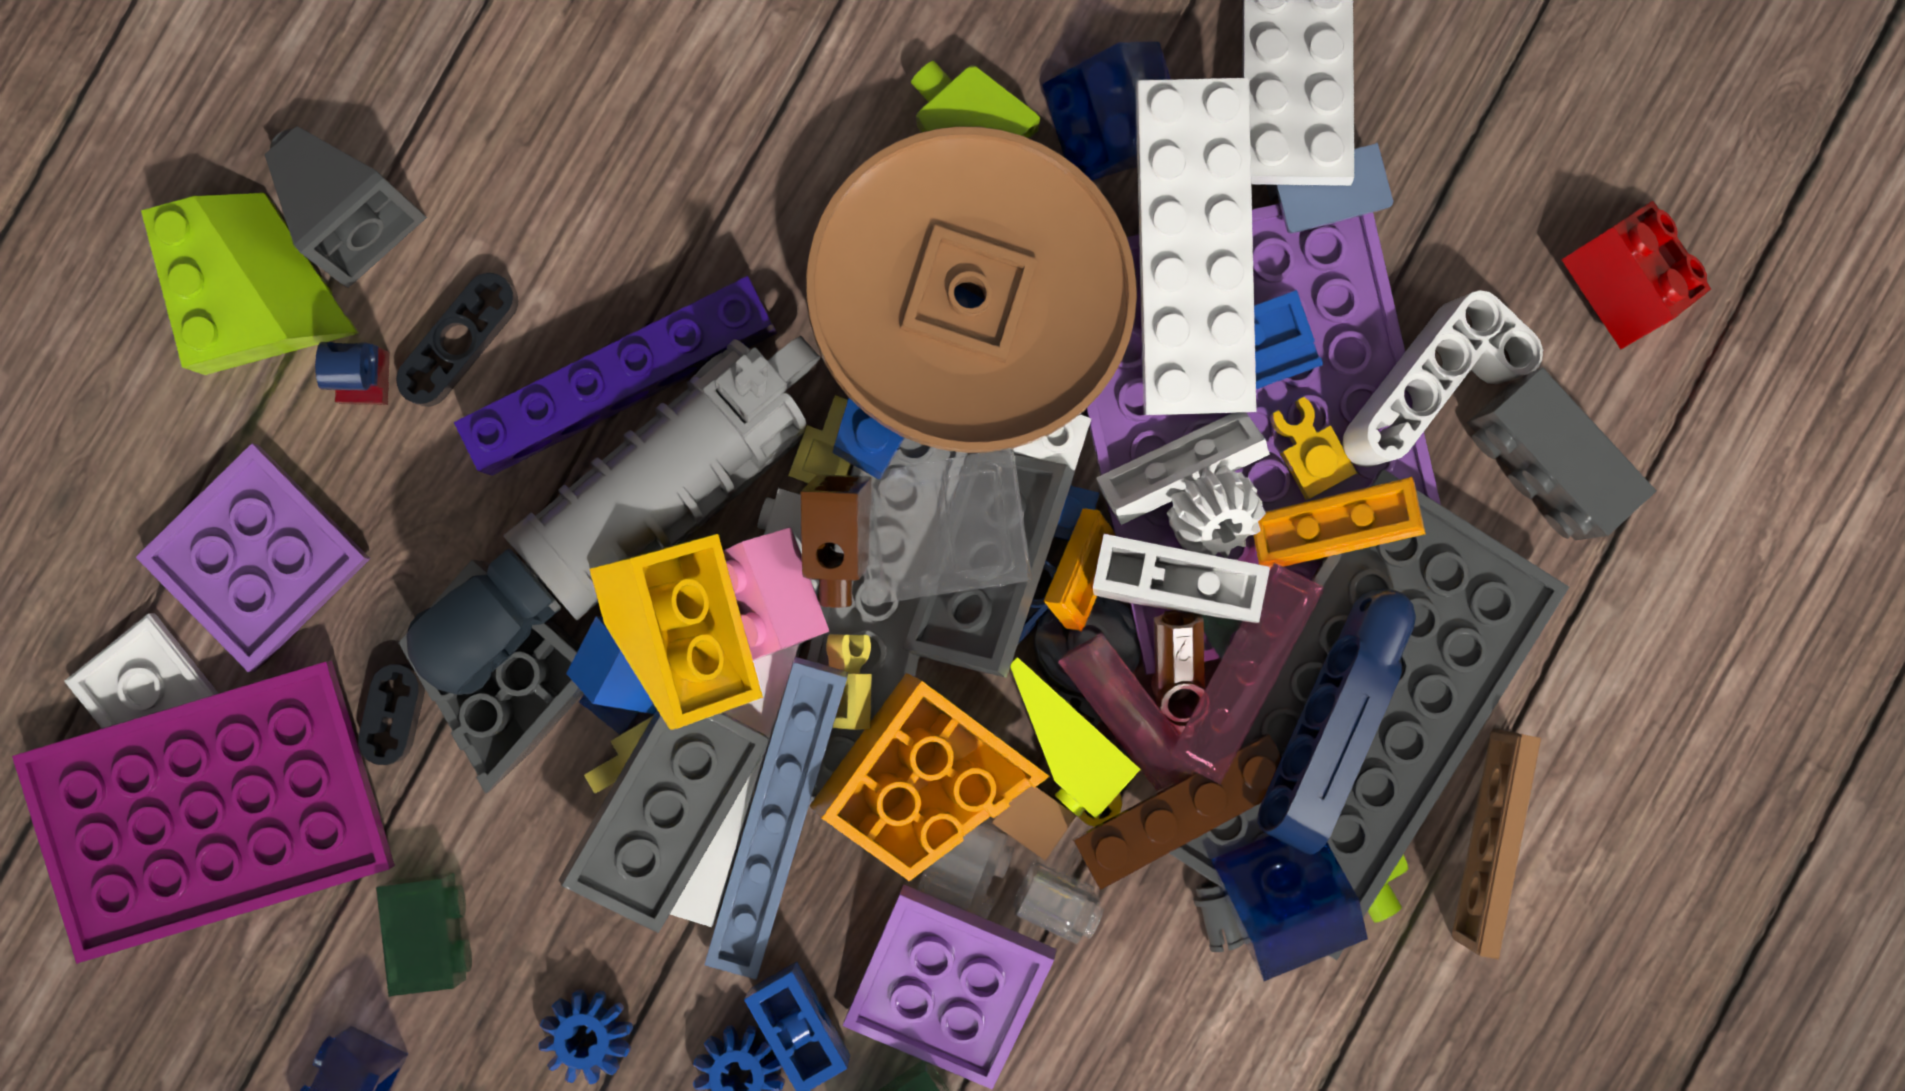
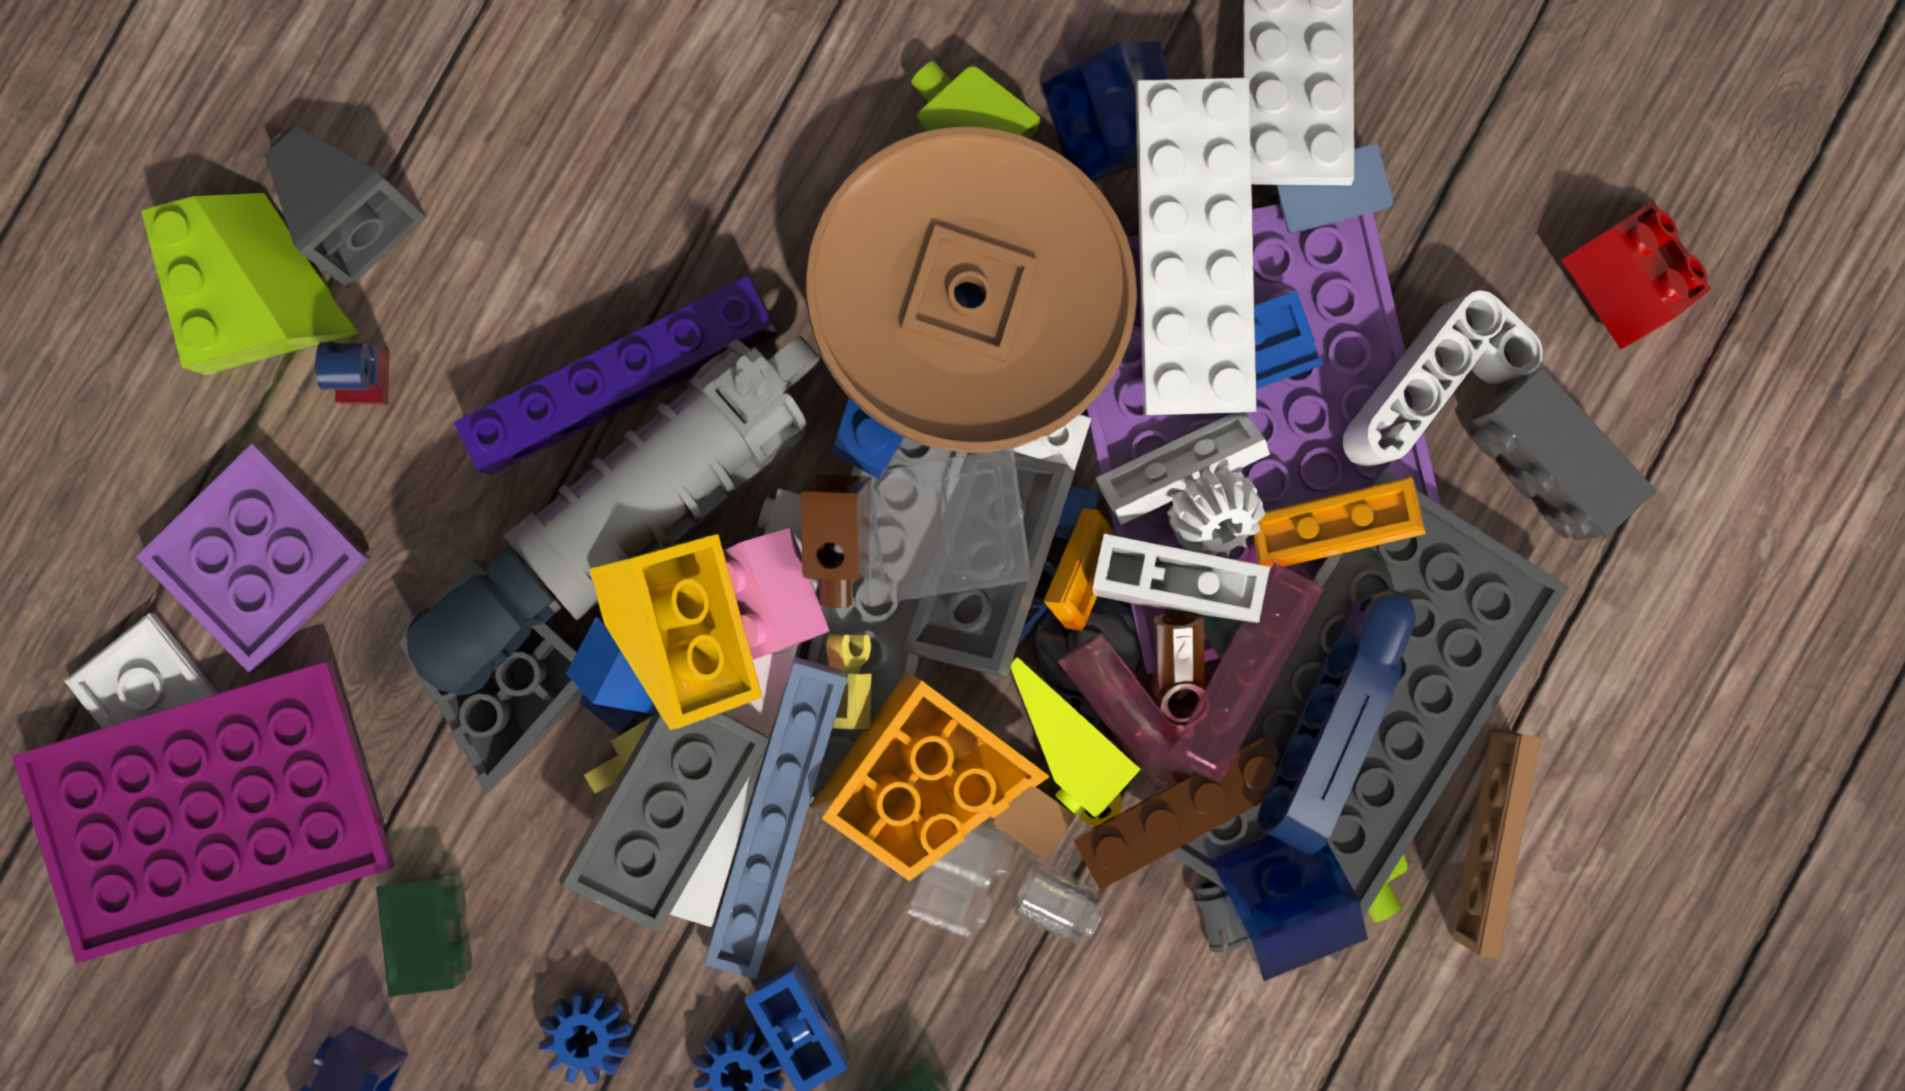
(379, 711): black beam -> none
(434, 340): black beam -> none
(816, 448): light yellow plate -> none
(949, 987): medium lavender plate -> none
(1315, 458): yellow plate -> none

